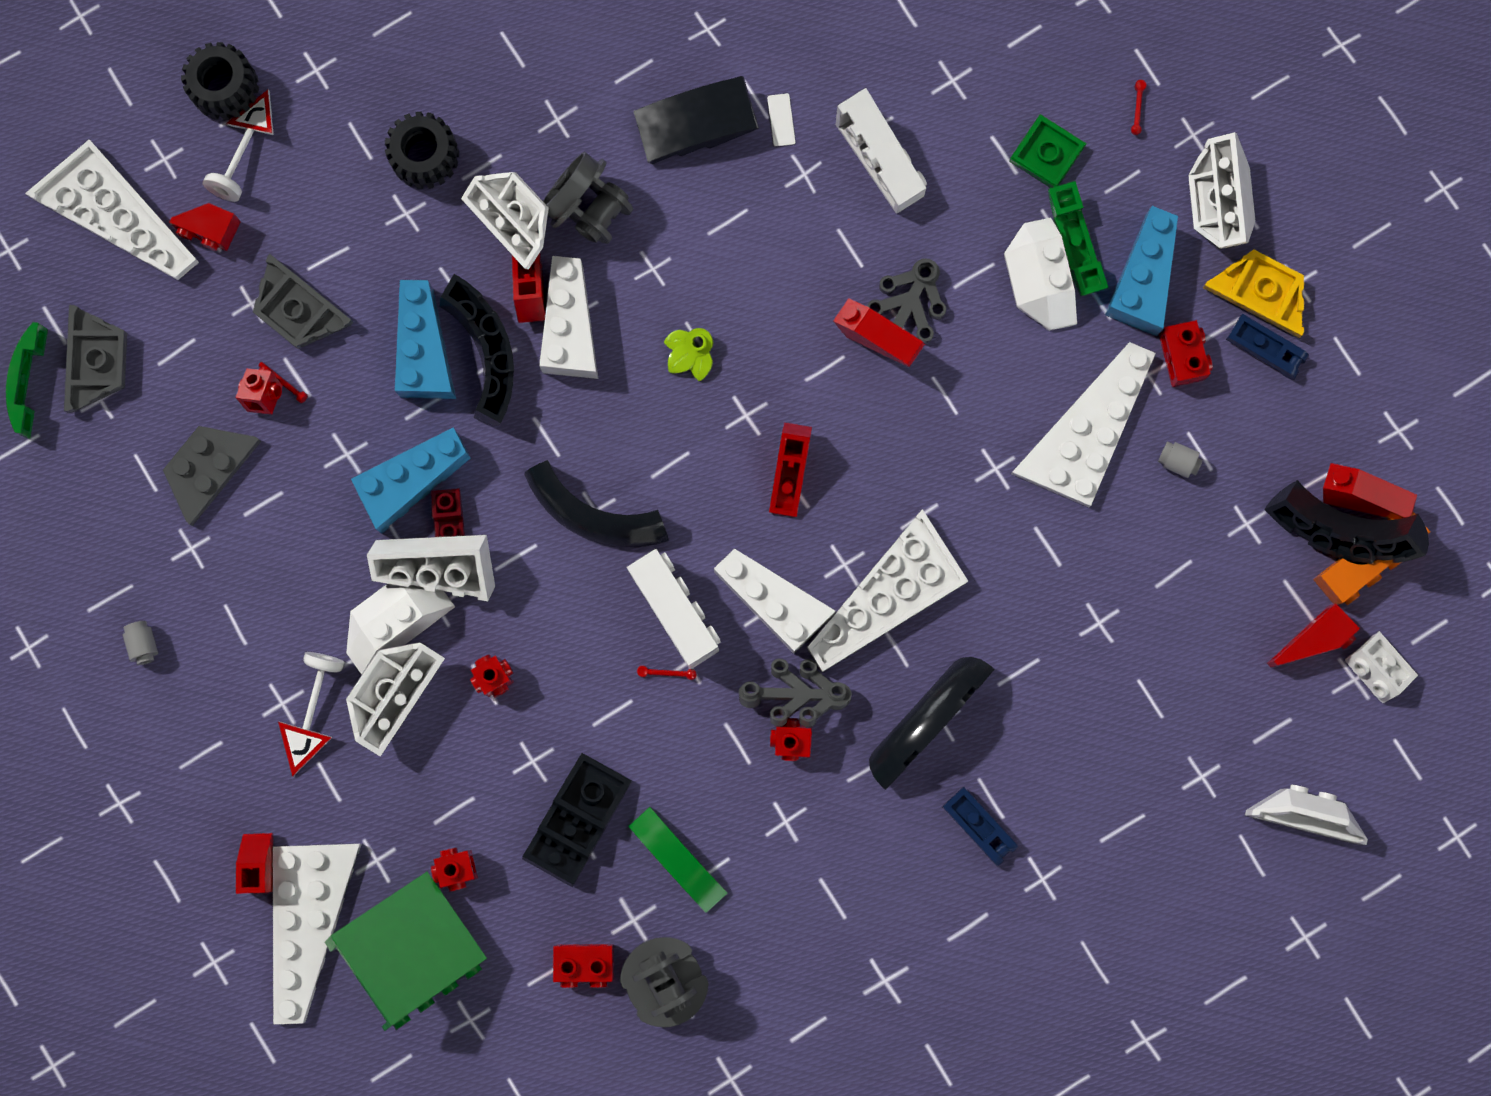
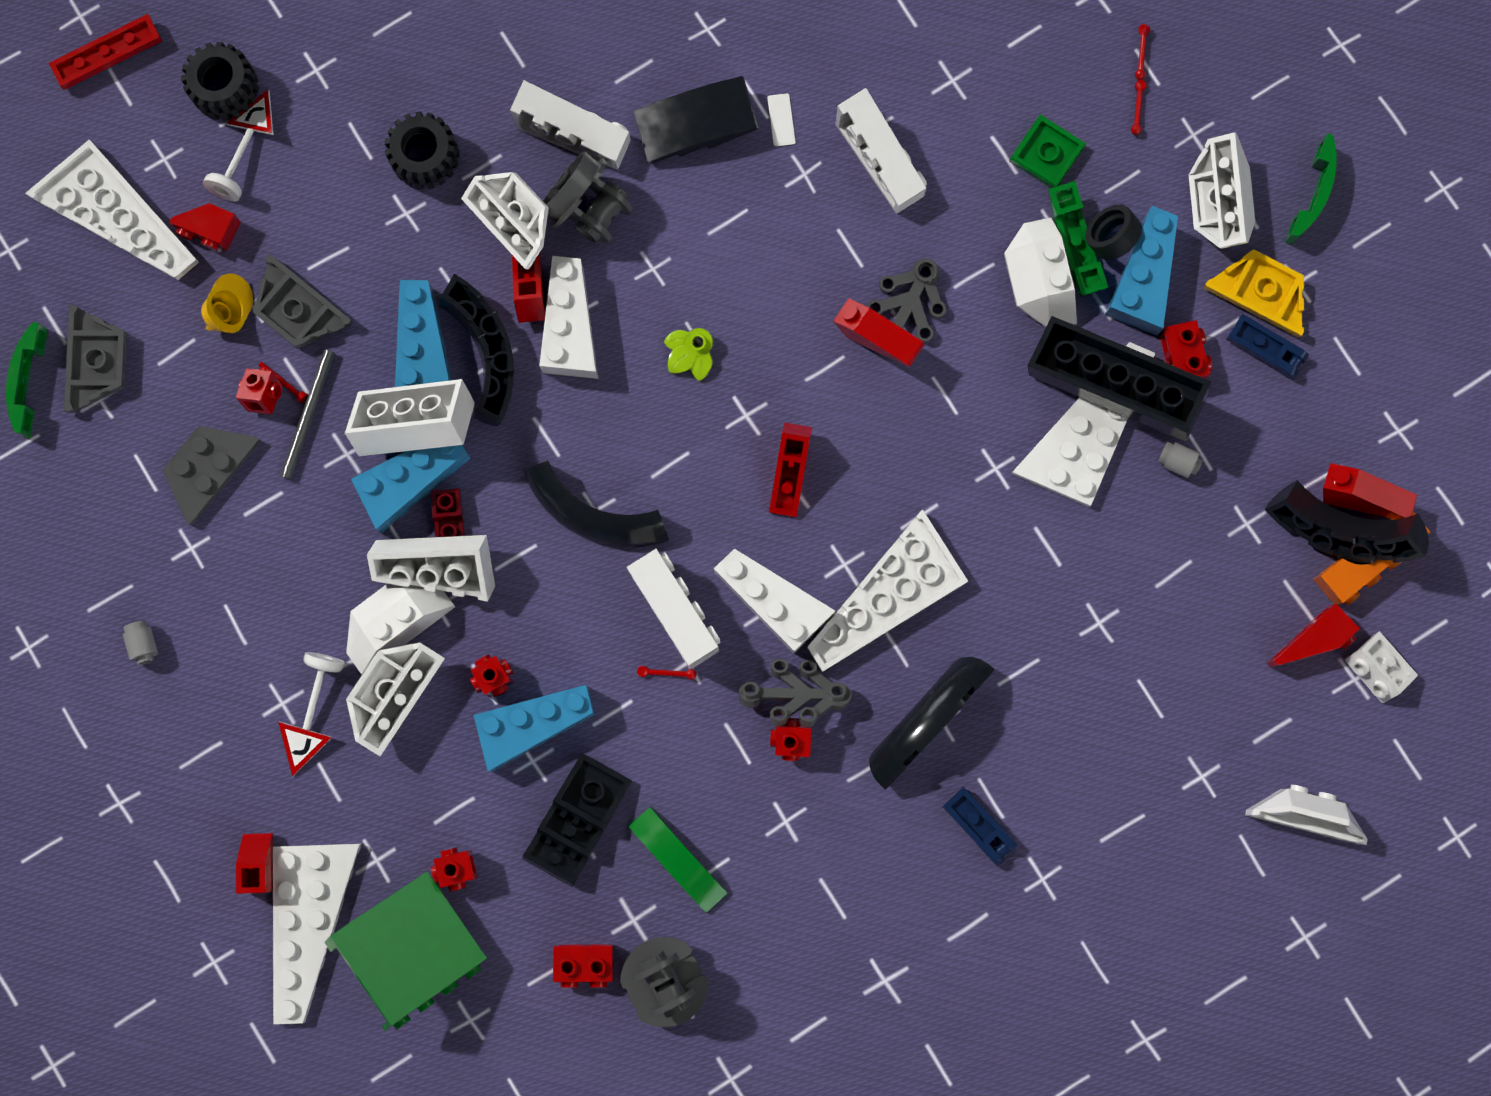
(105, 52): none -> red plate
(227, 304): none -> yellow piece
(307, 414): none -> dark grey axle
(410, 418): none -> white brick
(523, 726): none -> dark azure wedge
(568, 125): none -> white wedge
(1119, 243): none -> black tyre
(1119, 378): none -> black brick
(1144, 31): none -> red hinge
(1325, 161): none -> green slope

